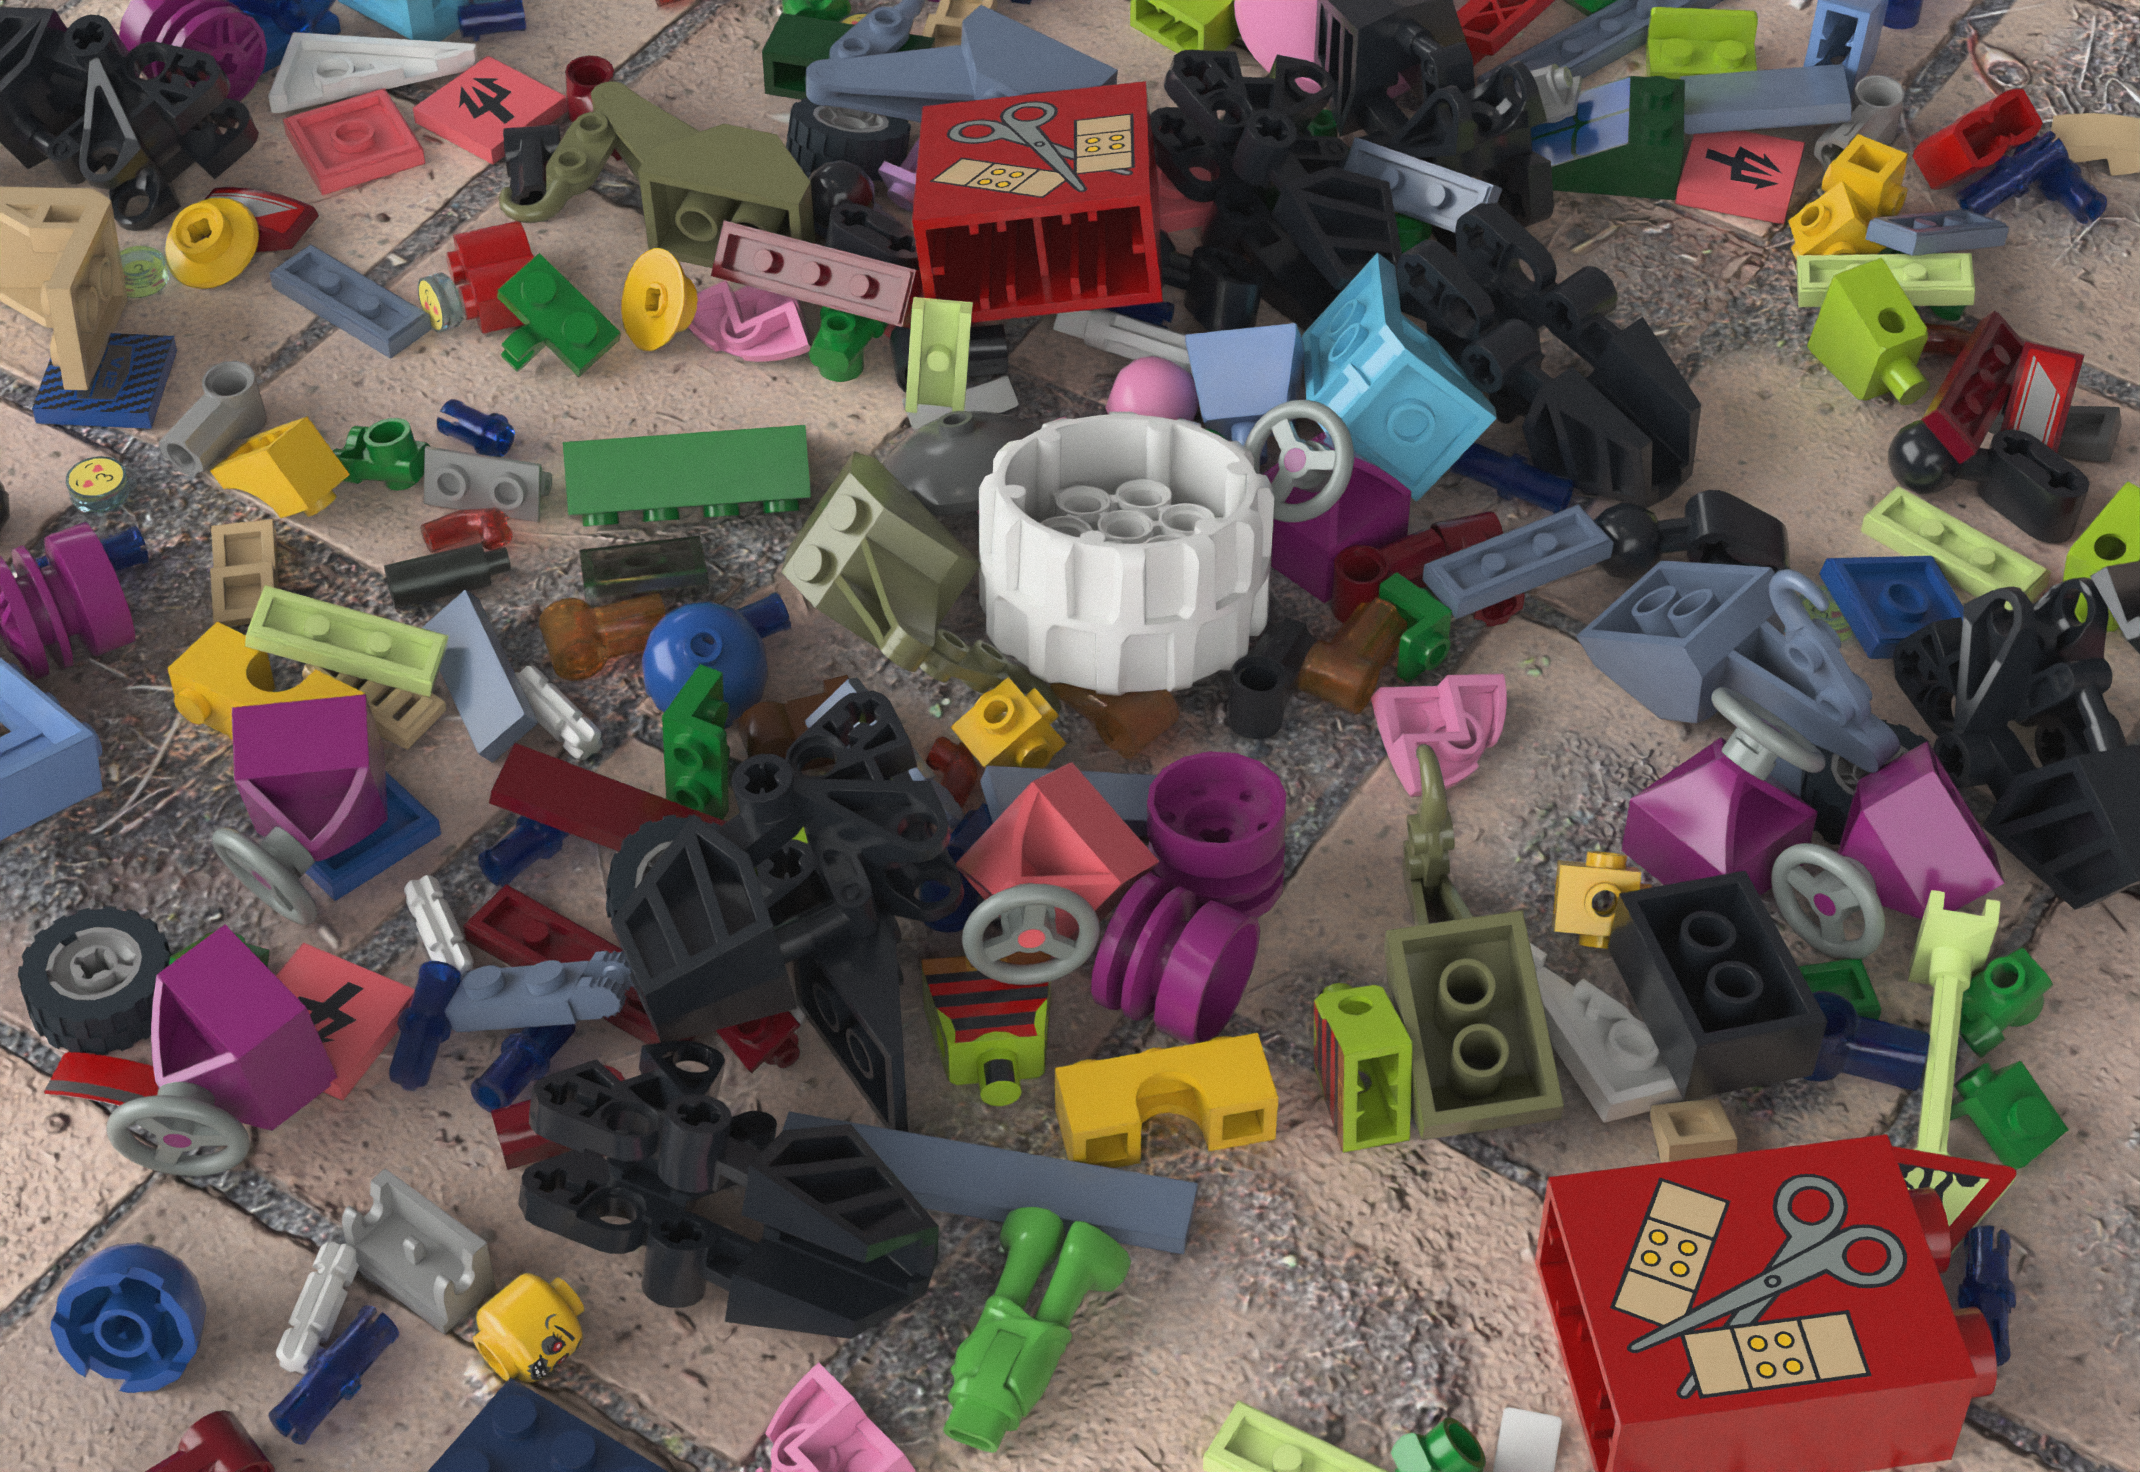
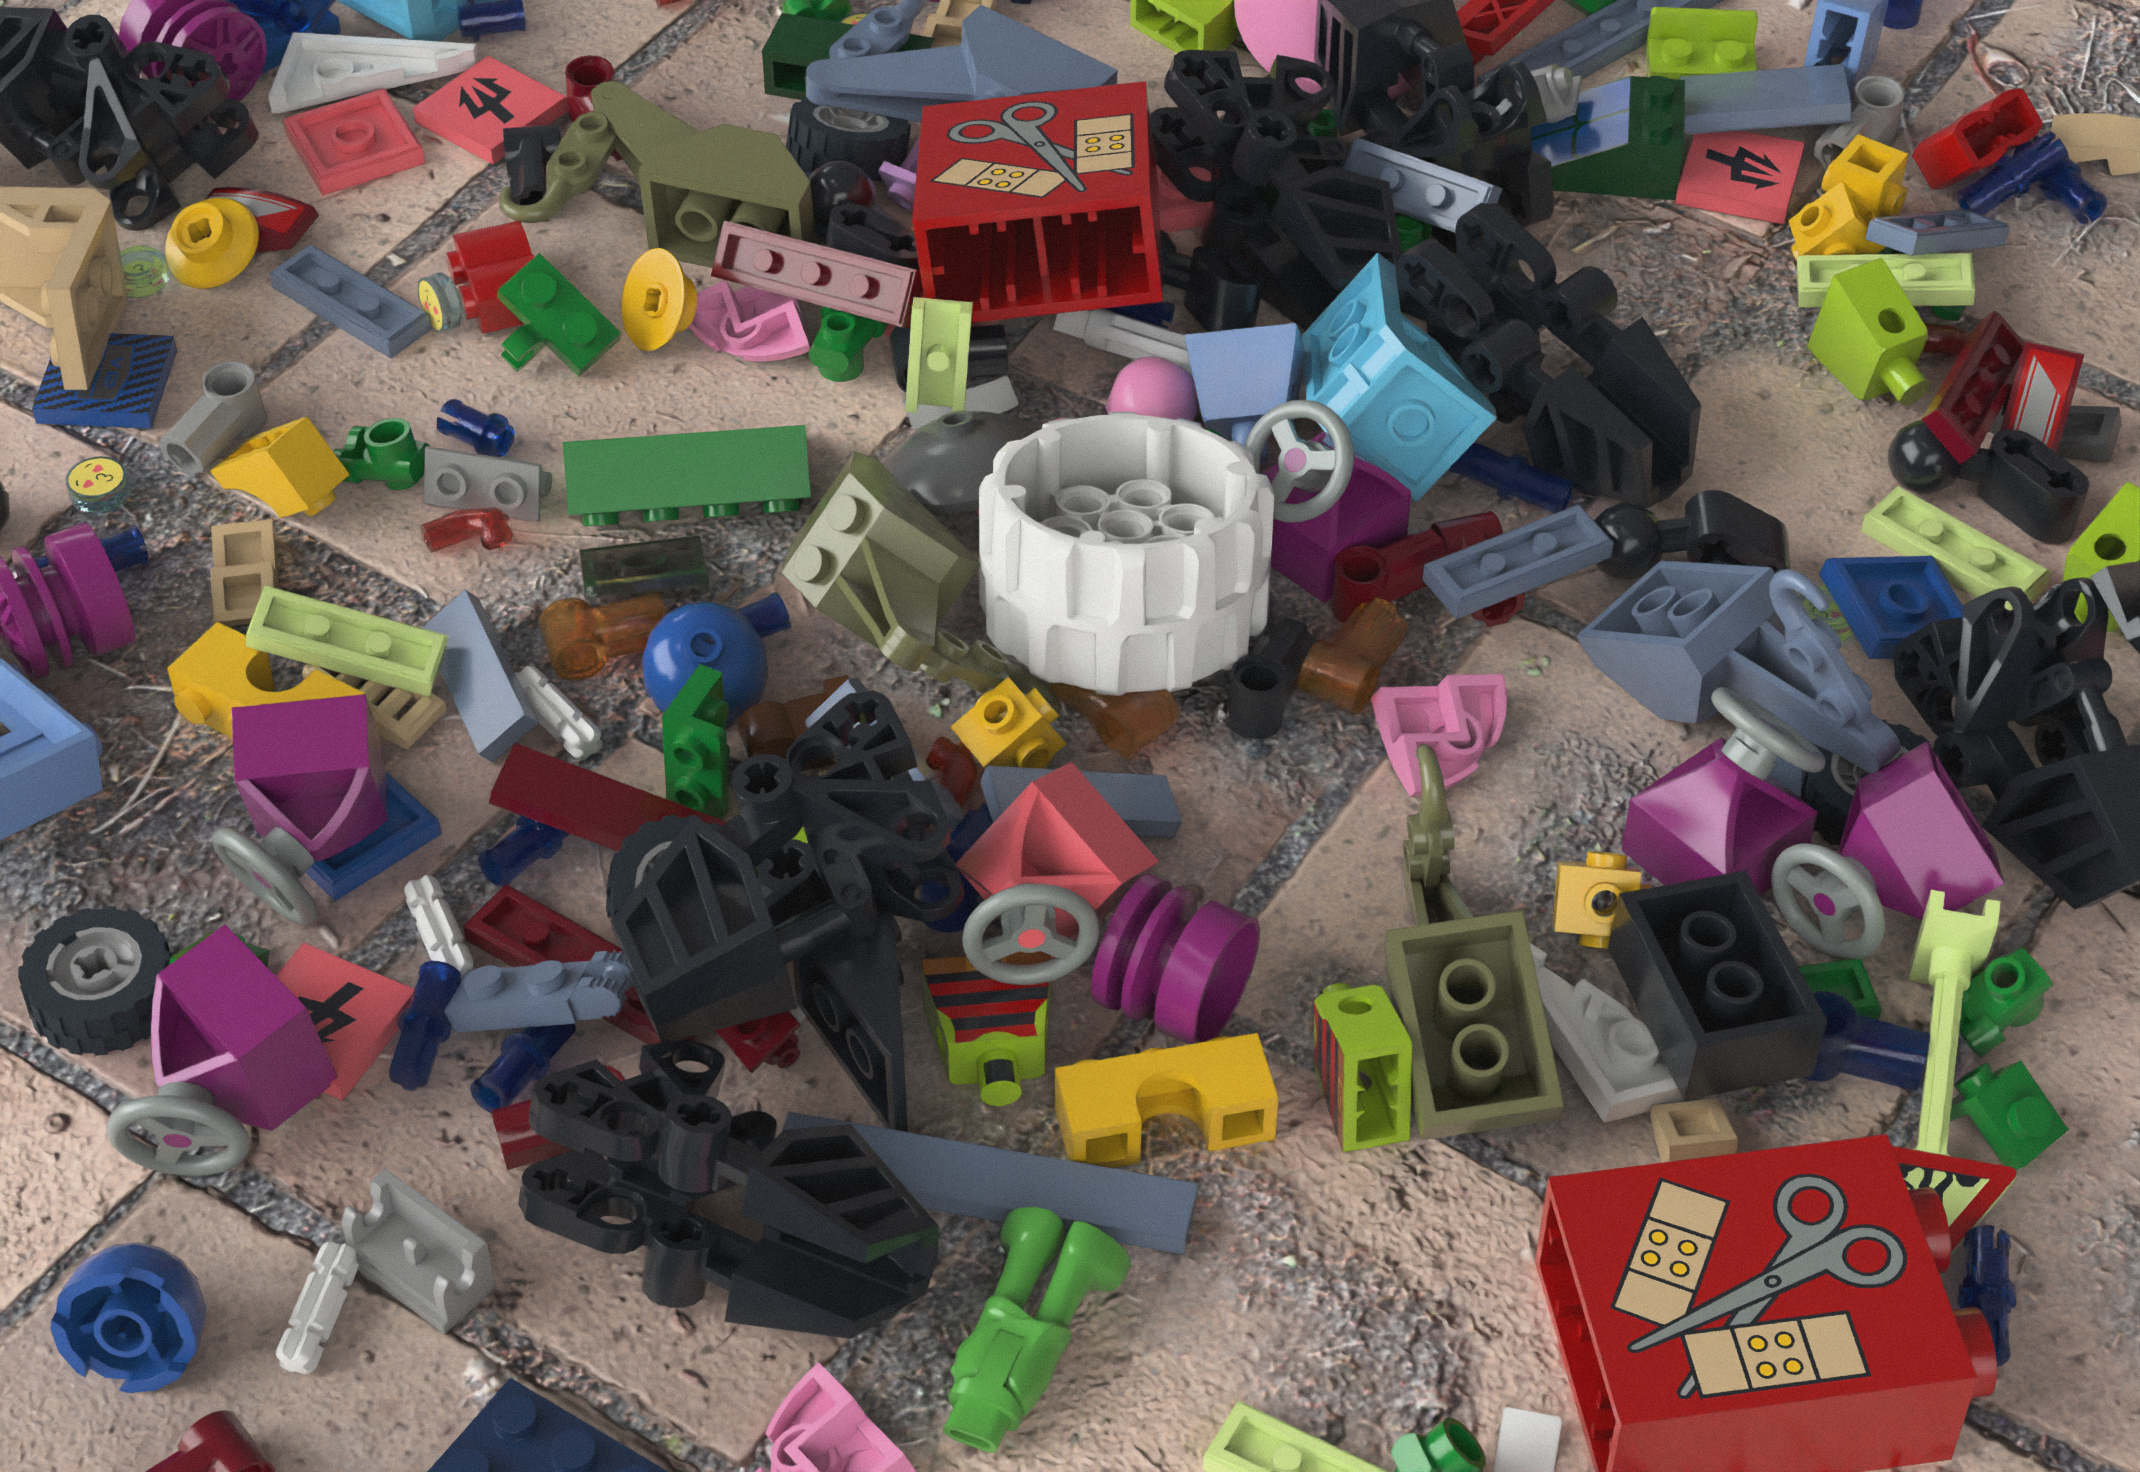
(102, 1078): red sticker -> none
(333, 1374): clear blue pin -> none
(444, 573): pearl dark grey cylinder -> none
(529, 1327): yellow head -> none
(1220, 830): magenta wheel -> none
(1428, 626): green bracket -> none

